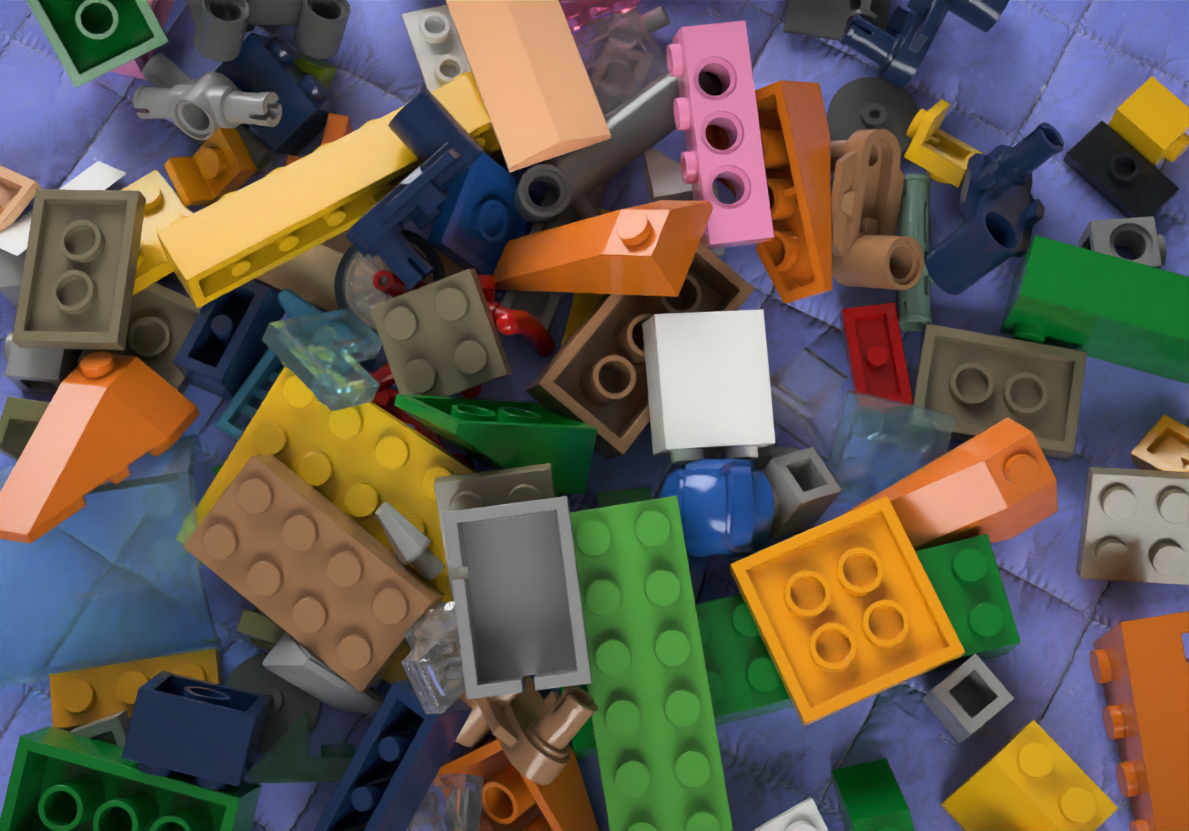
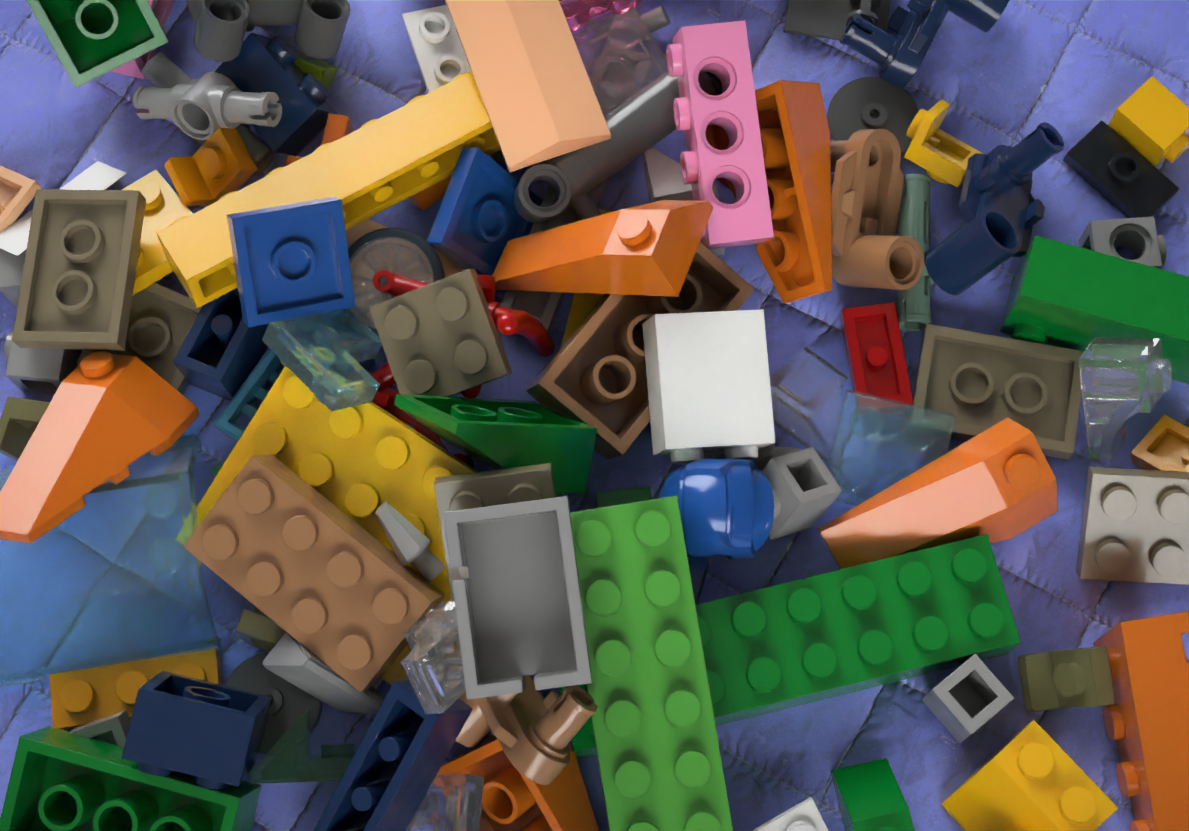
(291, 260): none -> blue plate
(445, 155): dark blue piece -> none
(846, 610): light orange plate -> none
(1066, 679): none -> olive bracket
(1116, 383): none -> clear arch

